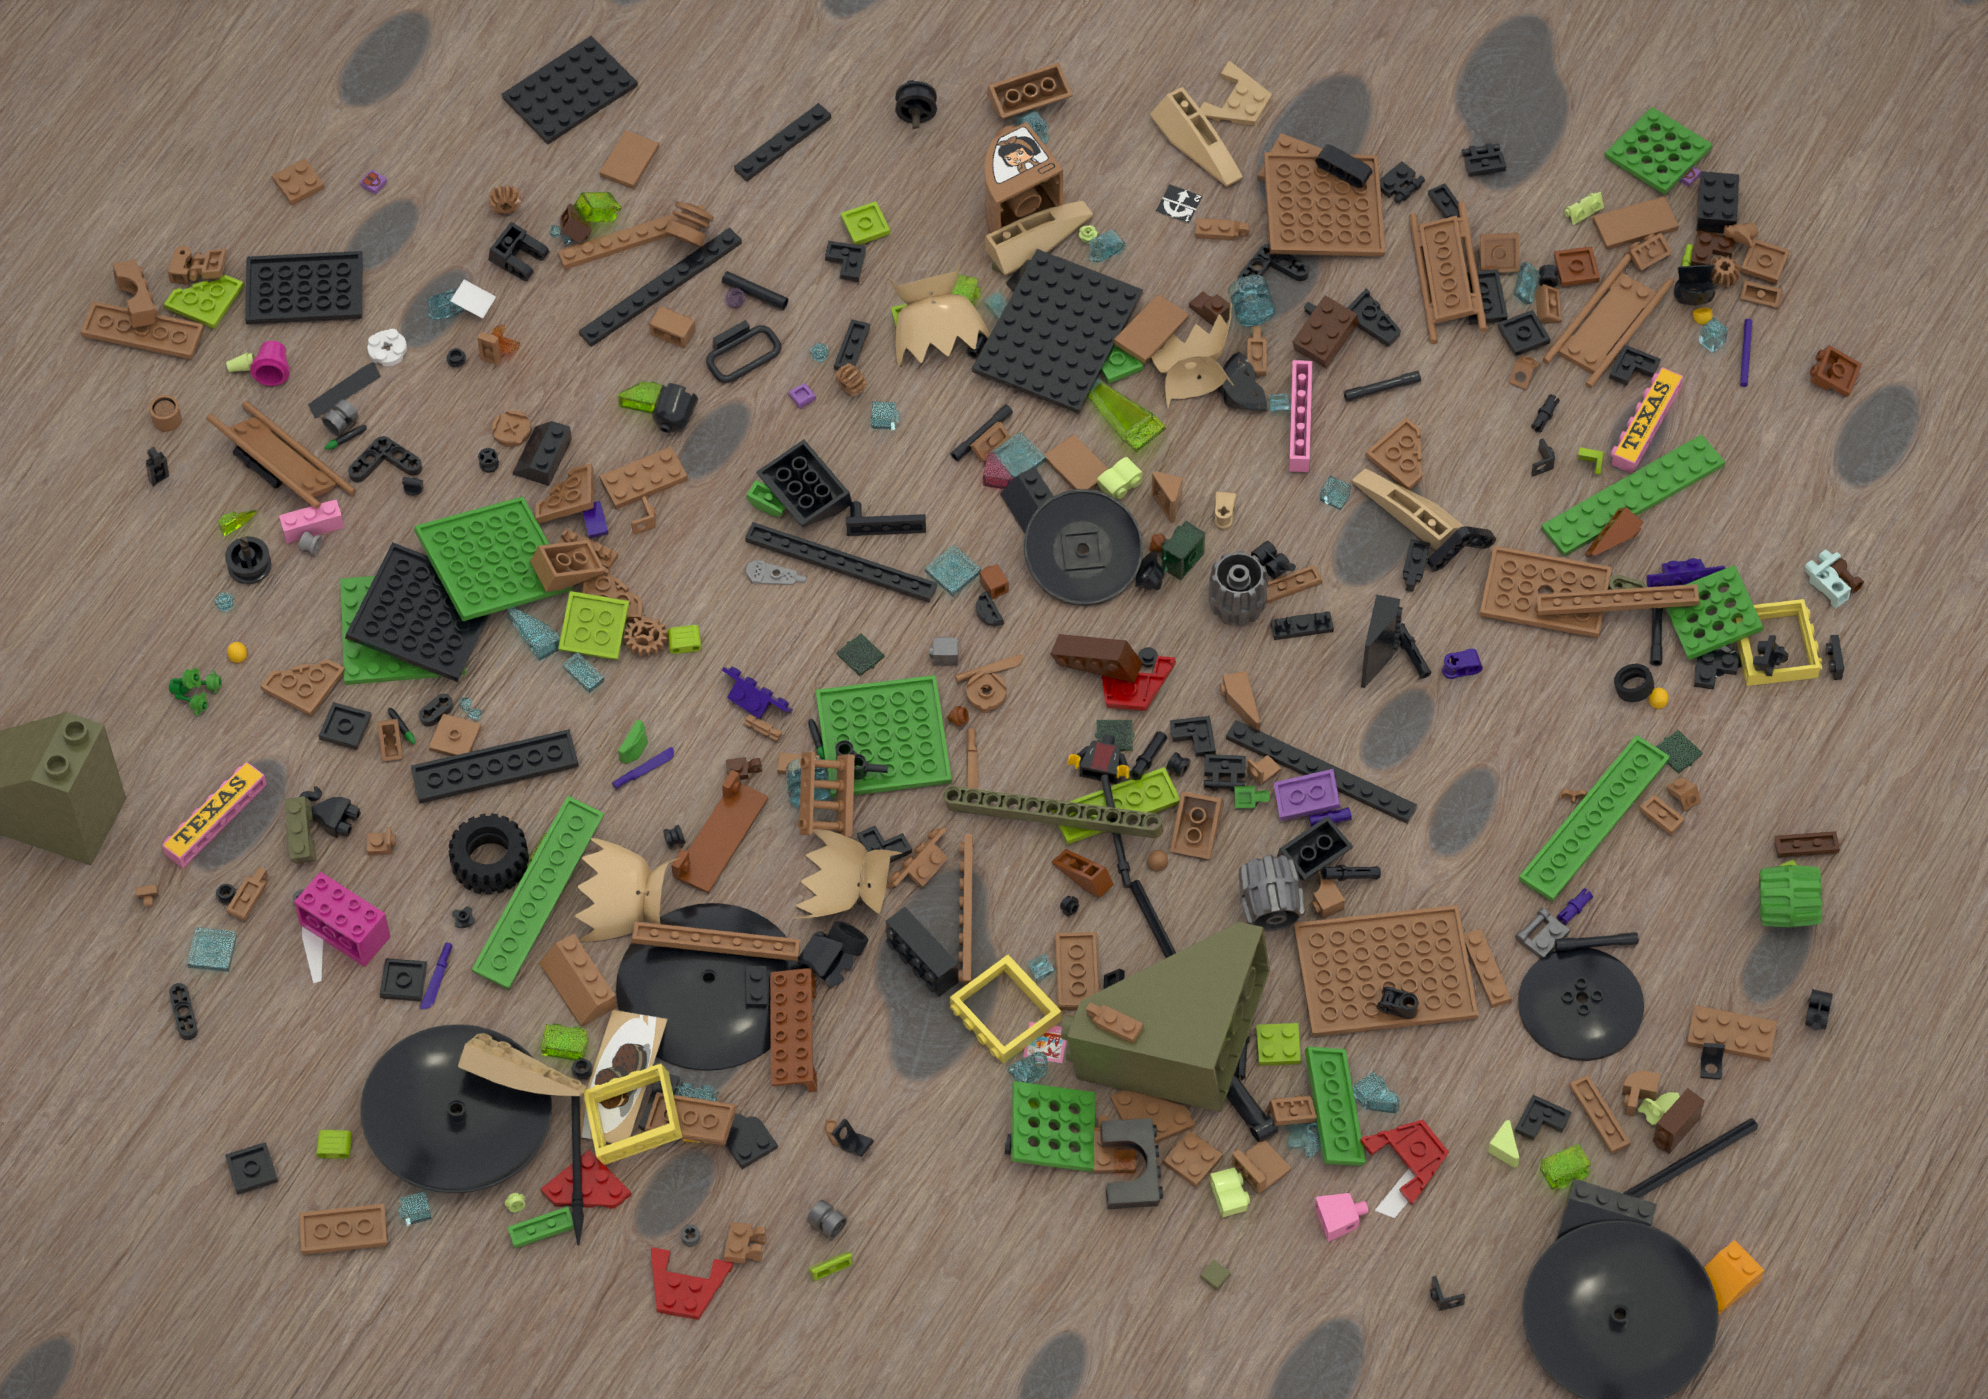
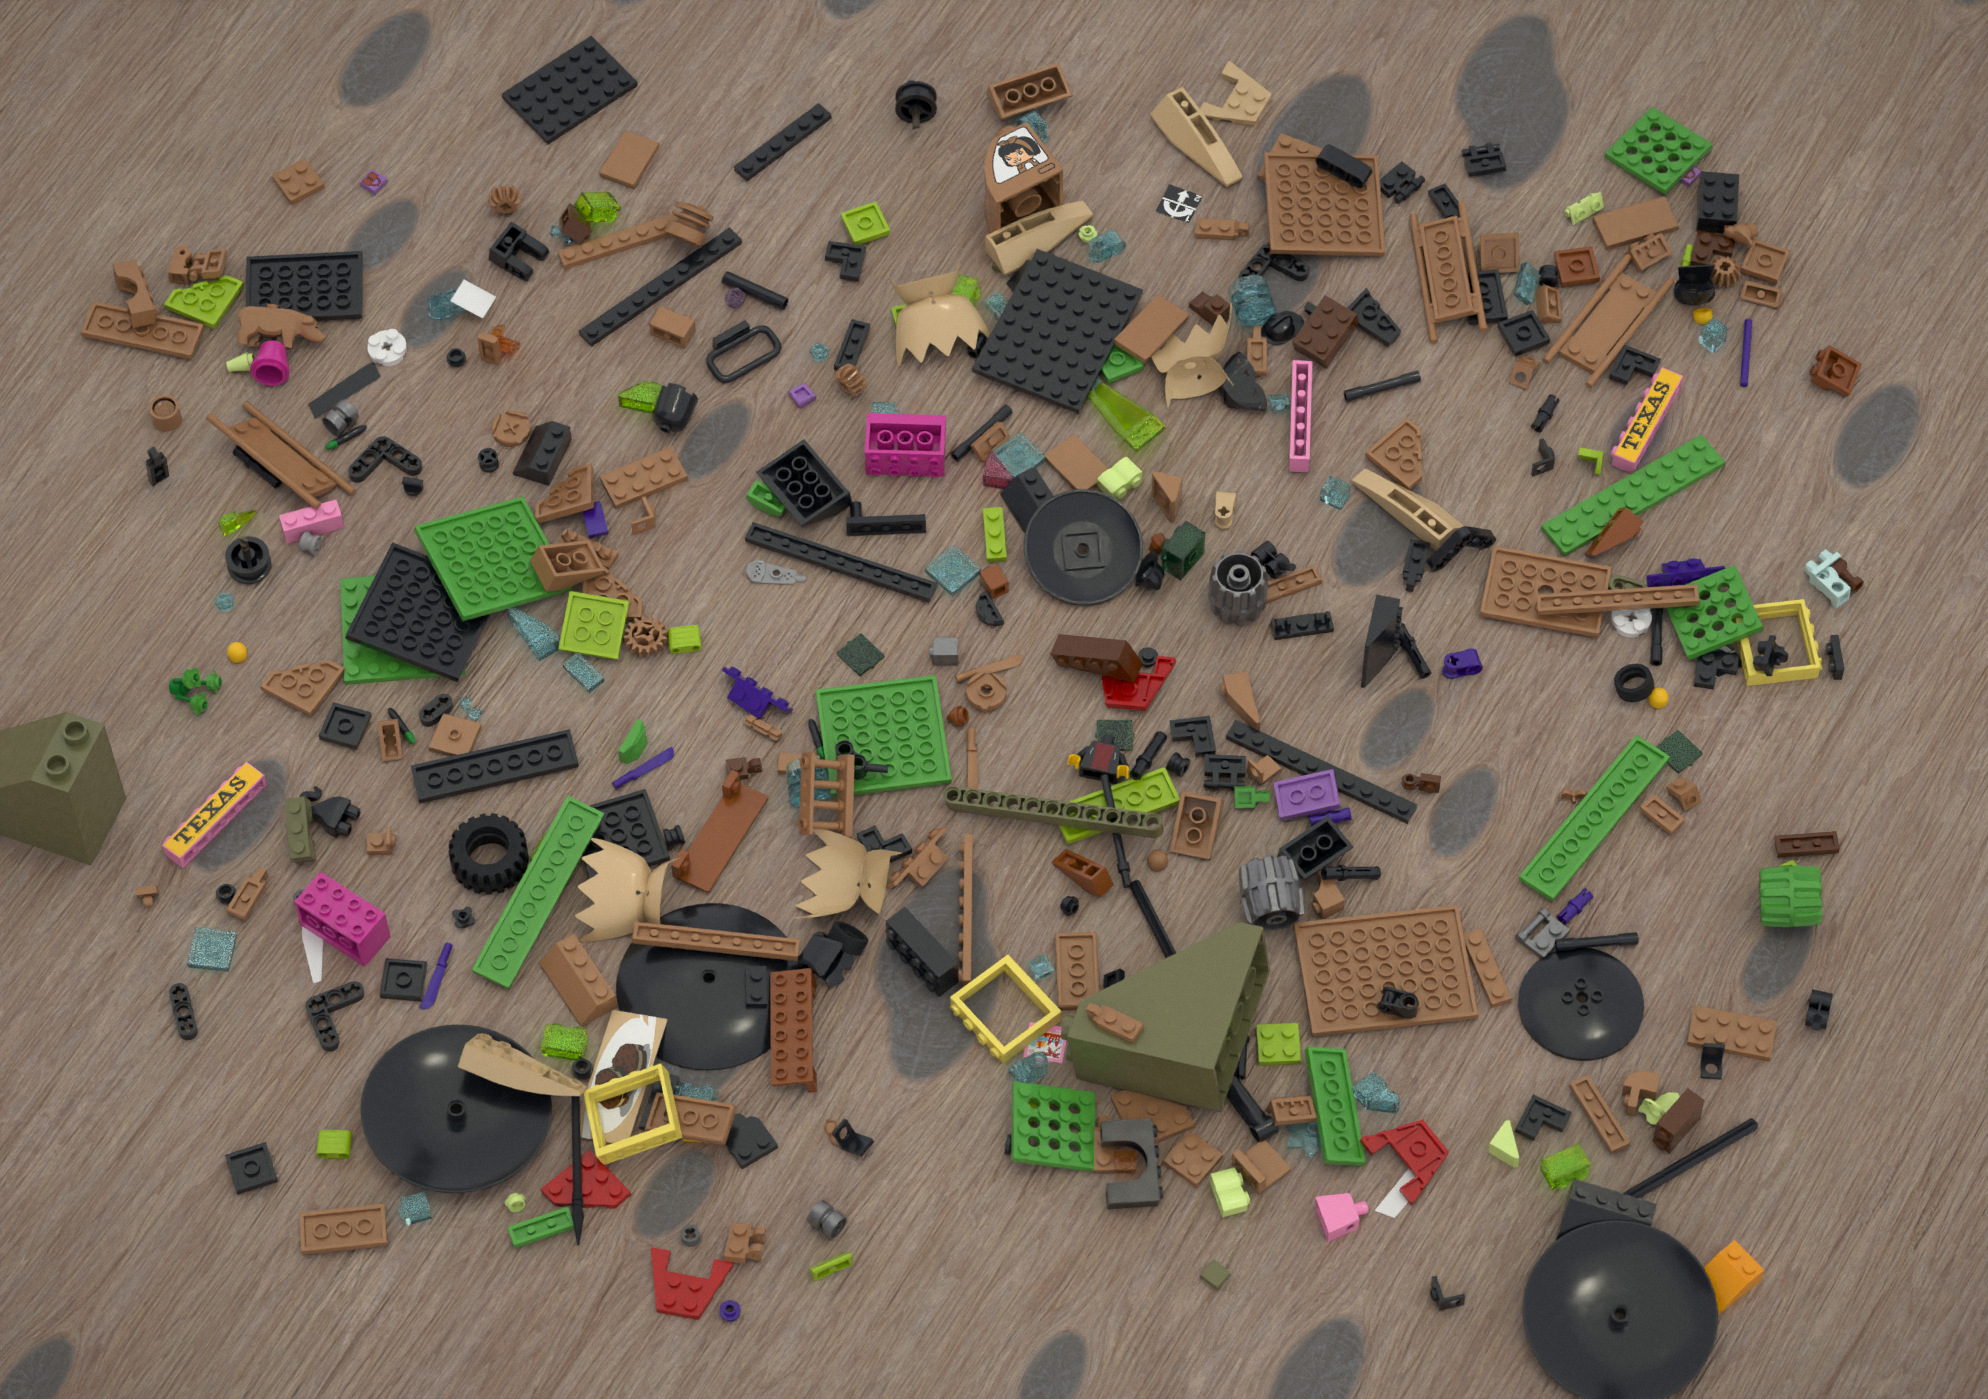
(276, 323): none -> medium nougat animal
(323, 1012): none -> black beam
(630, 824): none -> black plate
(730, 1316): none -> dark purple plate
(905, 444): none -> dark pink brick
(994, 534): none -> lime plate
(1282, 327): none -> black piece
(1426, 782): none -> reddish brown plate
(1634, 628): none -> white plate

